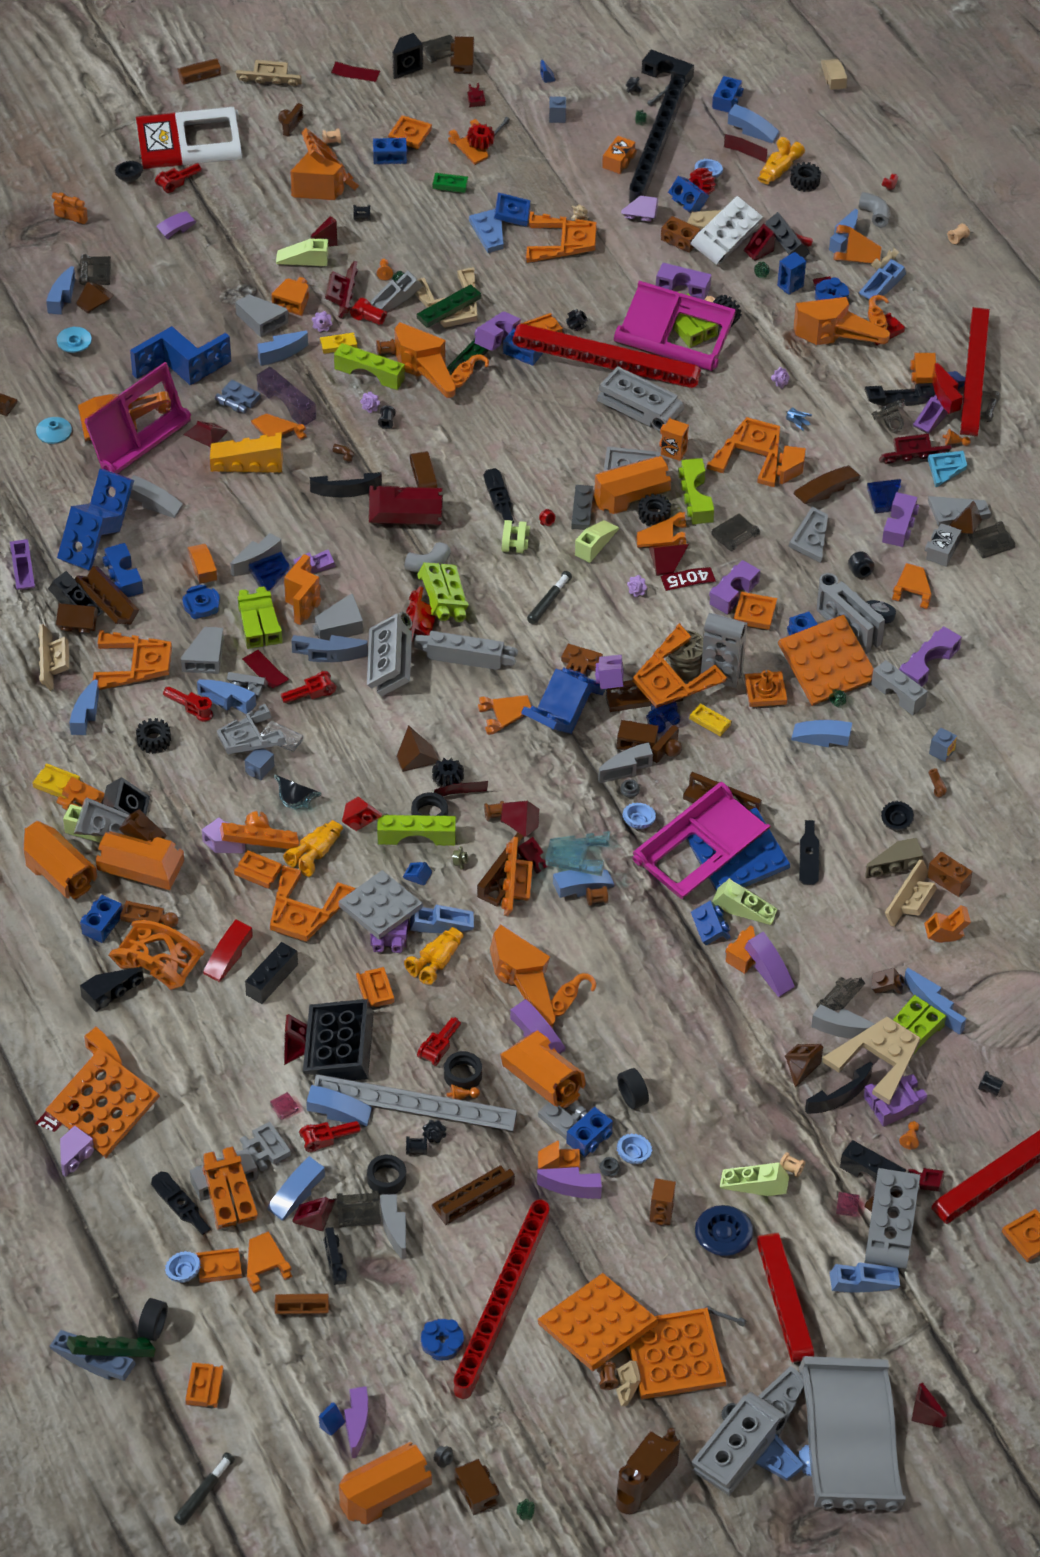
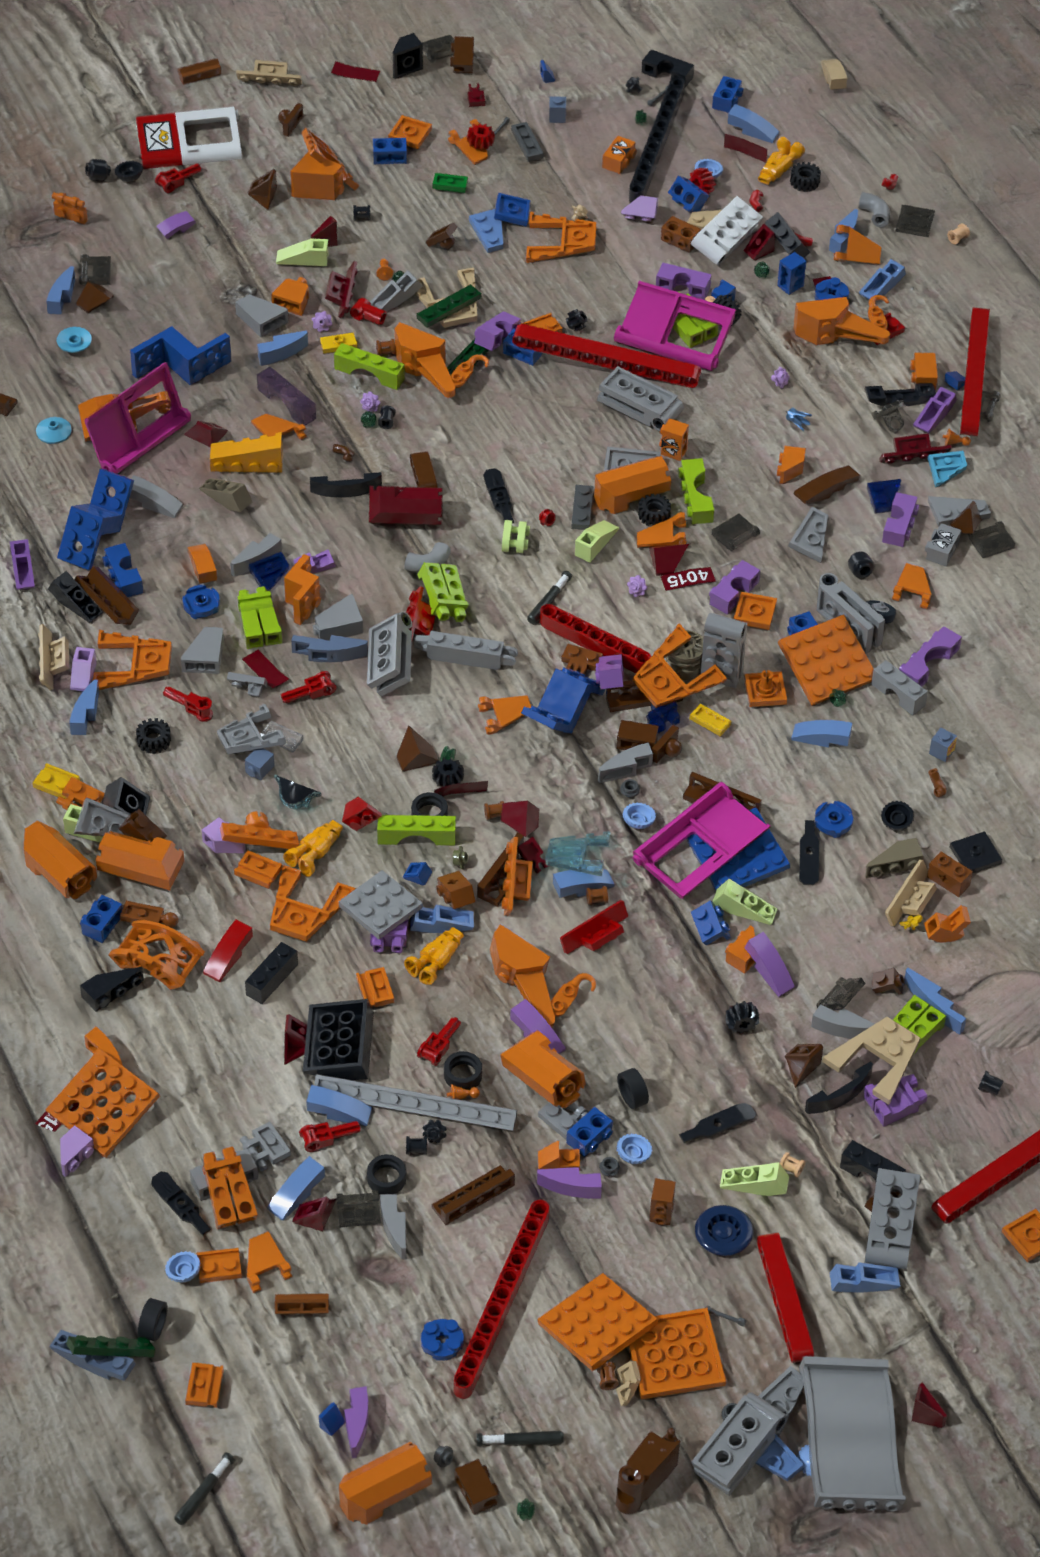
(76, 618): reddish brown brick -> none
(82, 668): none -> lavender slope
(97, 170): none -> black head
(227, 695): medium blue slope -> none
(229, 494): none -> dark tan slope
(242, 397): sand blue plate -> none
(264, 189): none -> reddish brown slope
(284, 1105): clear pink plate -> none
(331, 136): light nougat bush -> none
(335, 1259): black hinge -> none
(368, 419): none -> clear green plate
(443, 237): none -> reddish brown tile
(447, 753): none -> clear green bush
(455, 890): none -> dark orange brick
(527, 141): none -> dark grey plate
(539, 1437): none -> pearl dark grey piece
(591, 637): none -> red beam
(596, 930): none -> red bracket
(724, 289): none -> blue brick
(727, 1118): none -> black piece
(742, 1017): none -> black gear
(753, 437): orange wing -> none
(754, 200): none -> red arm
(834, 827): none -> blue plate
(847, 1204): clear pink plate -> none
(890, 255): tan arm -> none
(909, 1139): orange piece -> none
(912, 921): none -> yellow plant
(915, 220): none -> clear smoke plate
(930, 1179): dark red plate -> none
(946, 389): red slope -> none
(976, 852): none -> black plate

